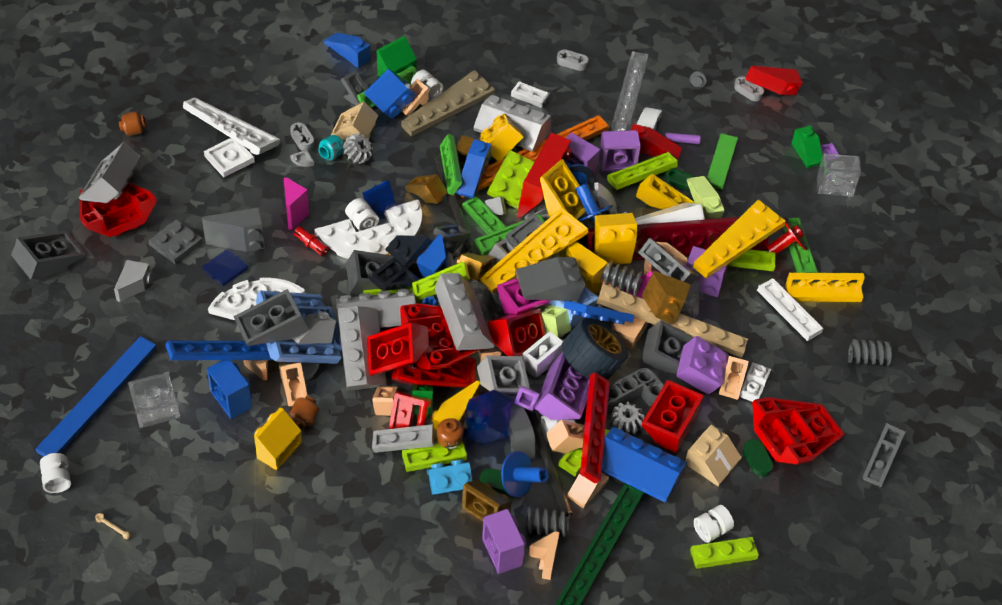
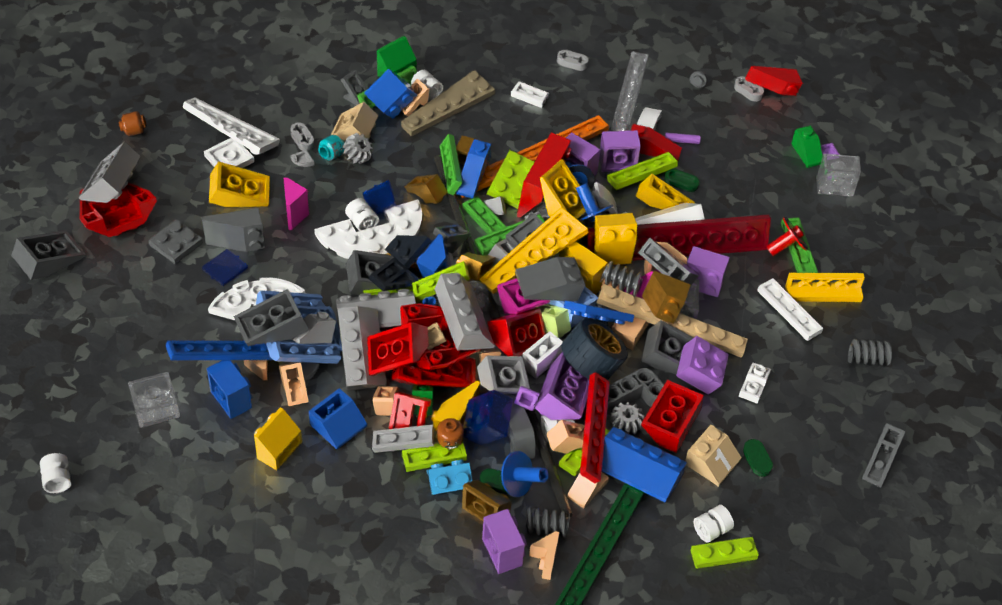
(97, 397): blue tile -> none
(100, 518): tan hinge -> none
(132, 280): light grey slope -> none
(238, 187): none -> yellow slope
(304, 411): dark orange head -> none
(311, 241): red pin -> none
(337, 418): none -> blue slope
(350, 47): blue slope -> none
(435, 336): none -> tan tile
(502, 136): yellow slope -> none
(532, 123): light grey slope -> none
(705, 195): yellowish green slope -> none
(721, 161): bright green tile -> none
(733, 377): light nougat arch -> none
(744, 234): yellow wing -> none
(755, 260): lime plate -> none
(794, 429): red wedge -> none

